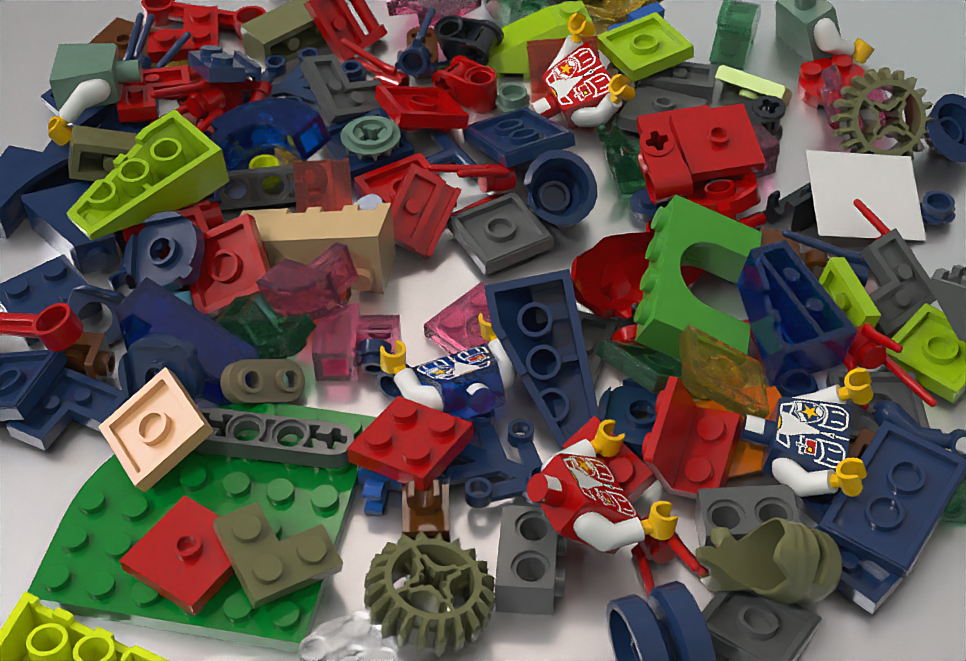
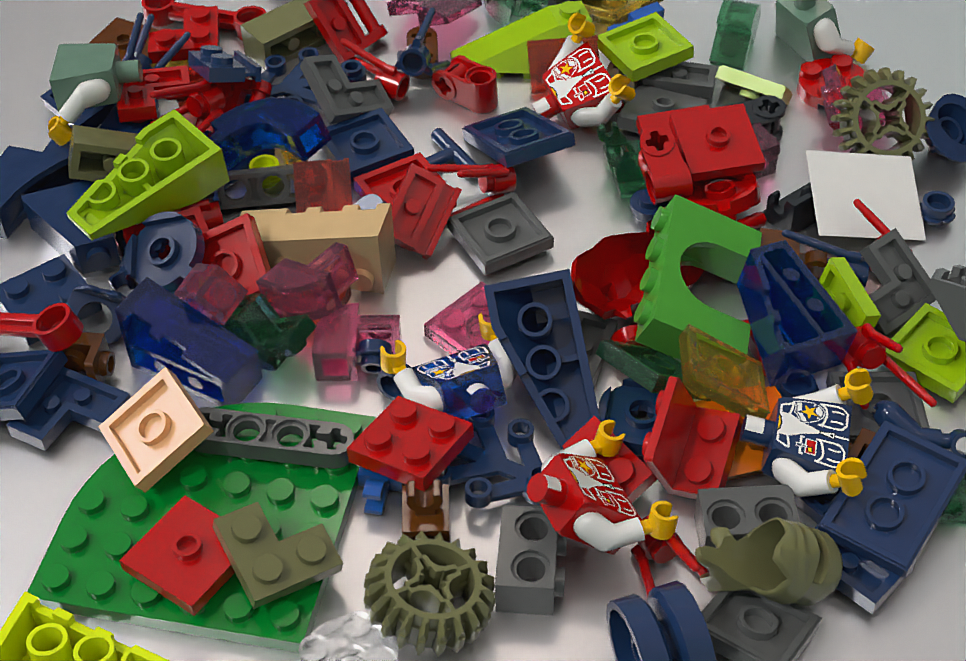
(156, 352): dark blue plate -> none
(211, 292): none -> clear pink brick
(266, 381): dark tan plate -> none
(373, 128): sand green gear -> none
(421, 108): red plate -> none
(467, 37): black piece -> none
(512, 97): sand green plate -> none
(560, 188): dark blue helmet -> none

